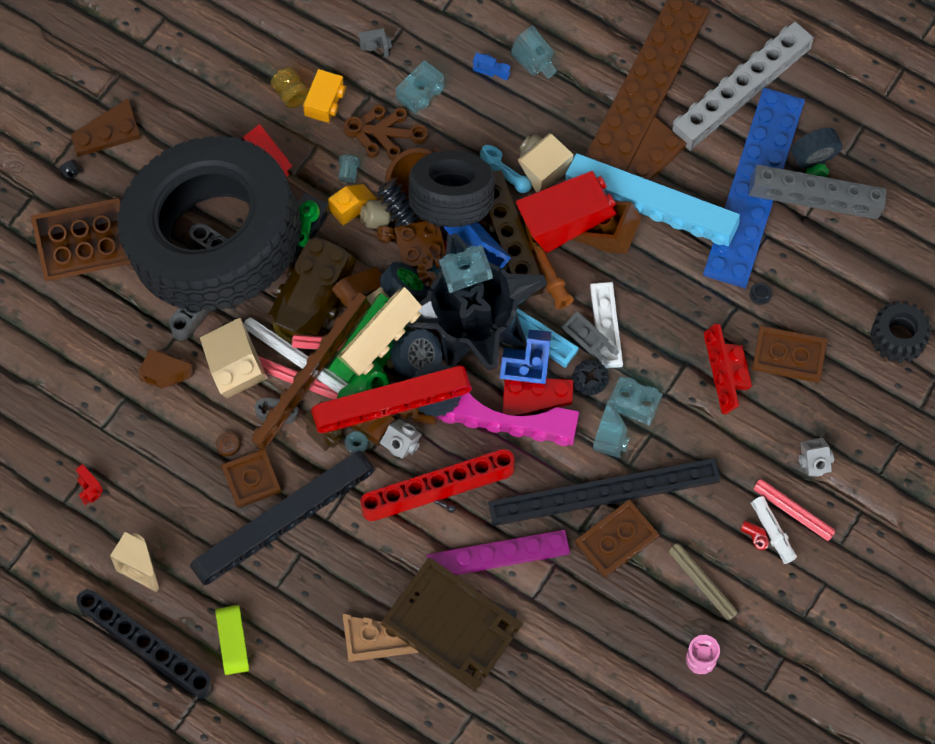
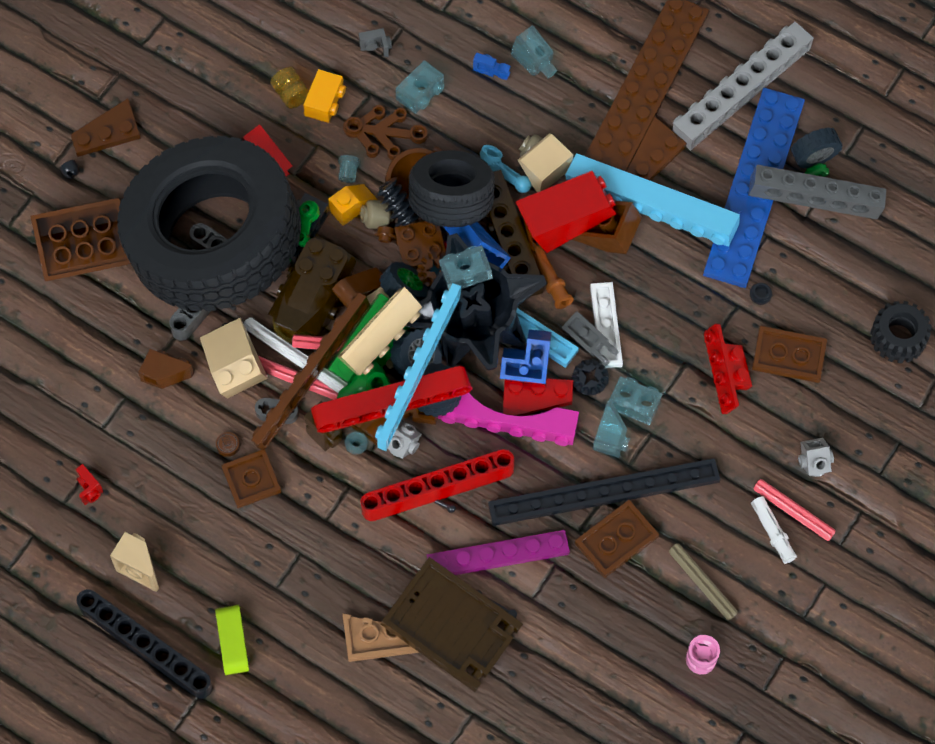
(282, 517): black beam -> none
(414, 374): none -> medium azure plate
(757, 533): red arm -> none

